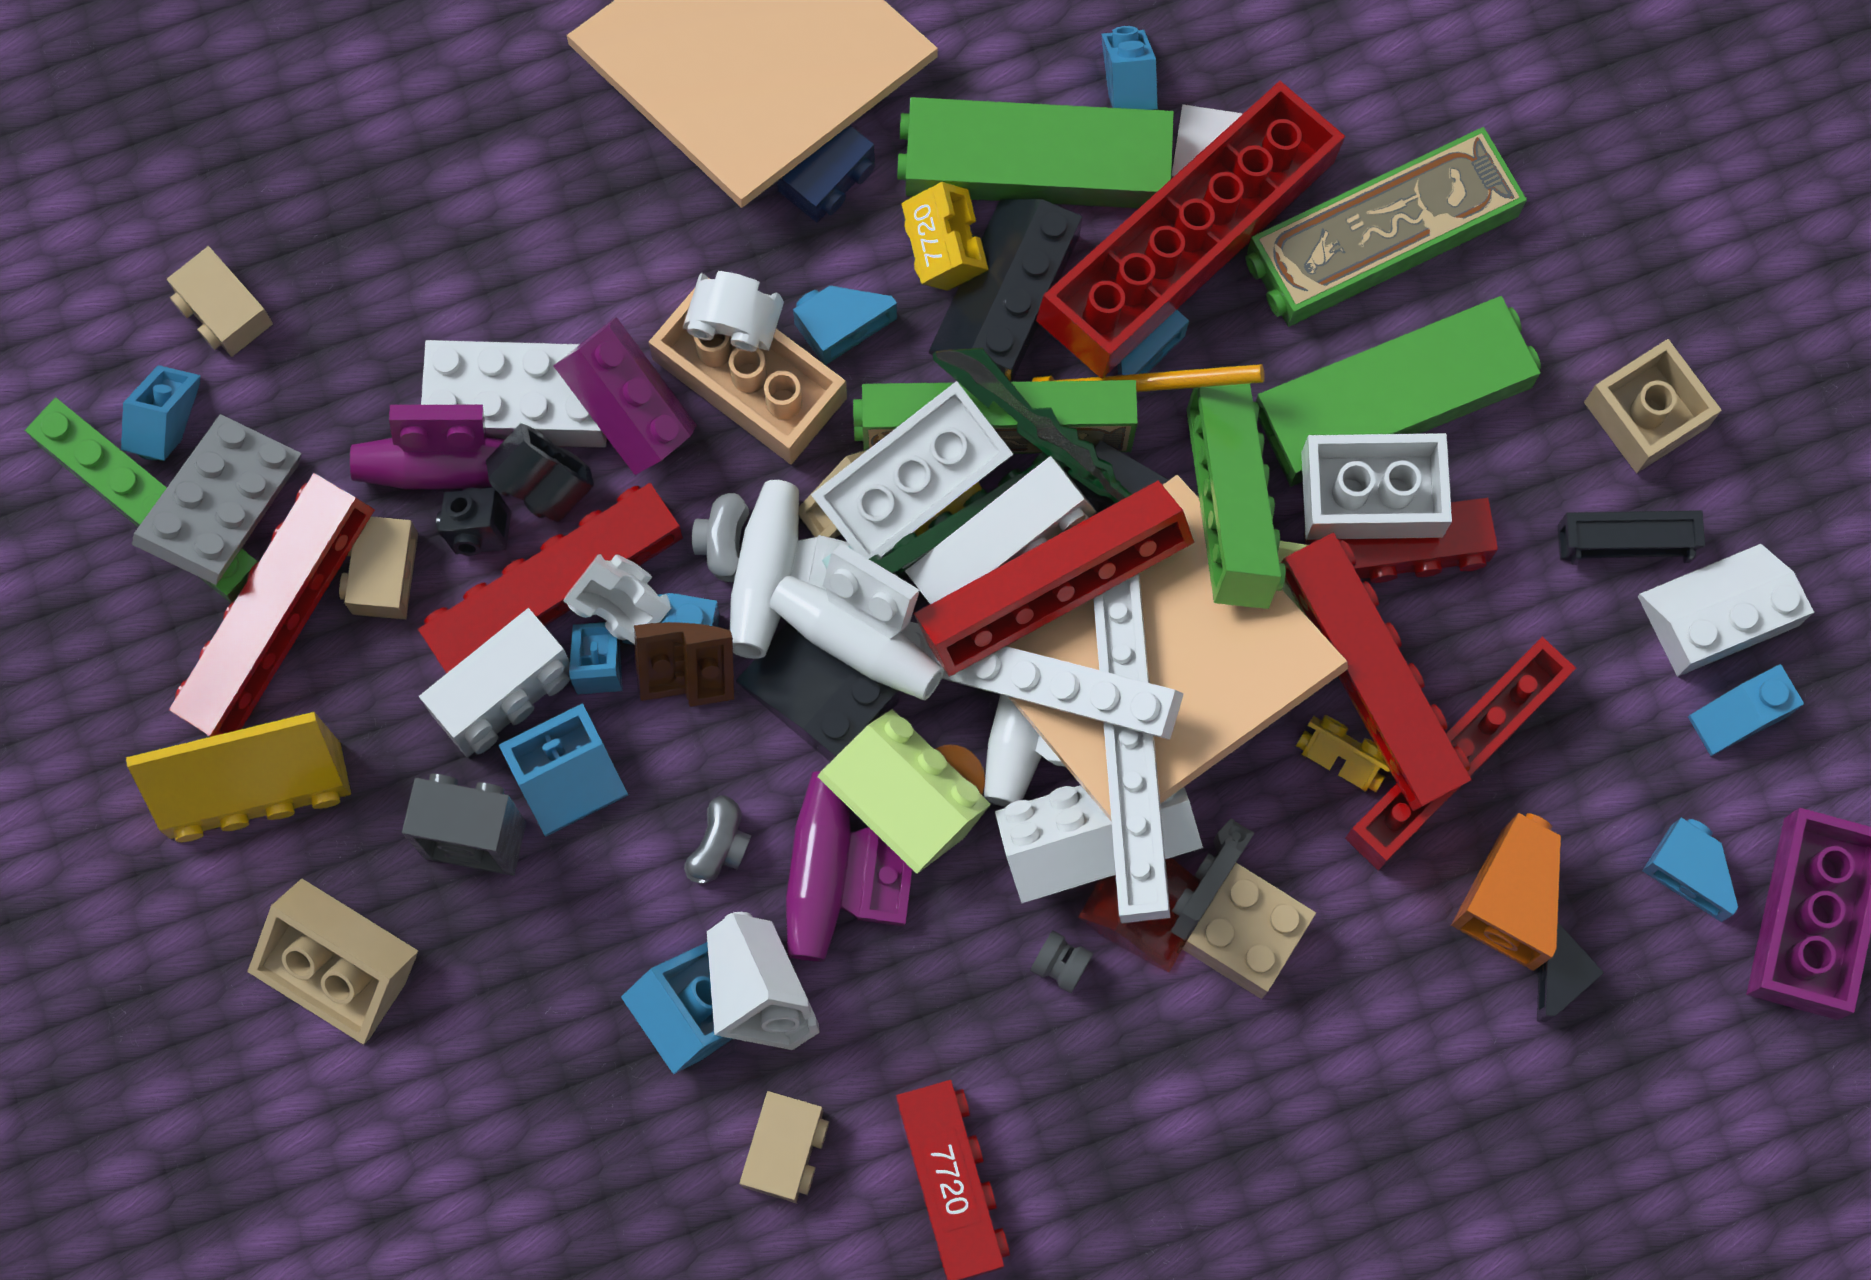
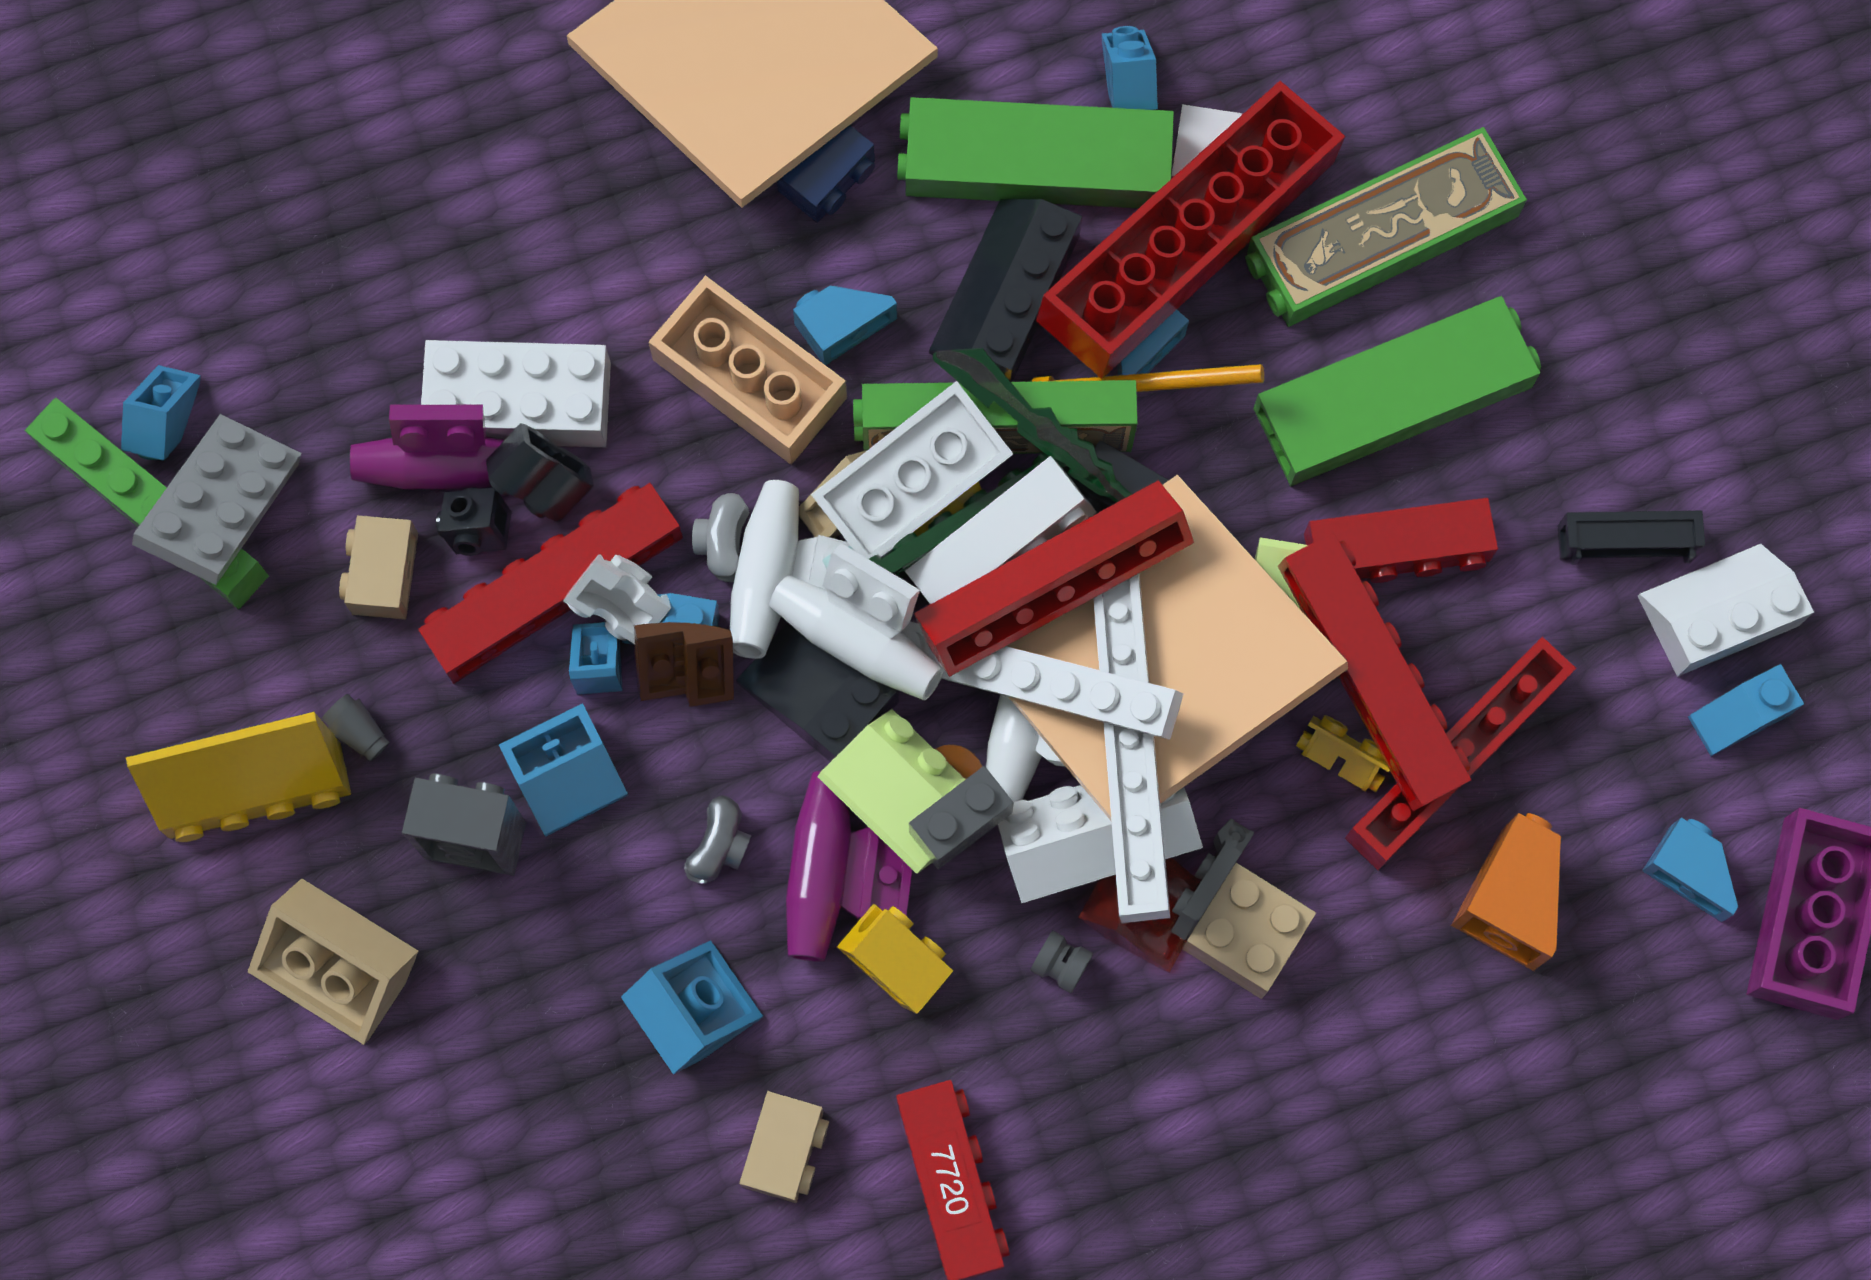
(219, 302): tan brick -> none
(271, 608): brick -> none
(355, 727): none -> dark grey cone
(498, 684): white brick -> none
(626, 397): magenta slope -> none
(735, 309): white cylinder -> none
(756, 985): white slope -> none
(895, 957): none -> yellow brick
(942, 236): yellow brick -> none
(961, 817): none -> dark grey brick
(1234, 496): bright green brick -> none
(1376, 486): white brick -> none
(1564, 976): black slope -> none
(1652, 406): tan brick -> none

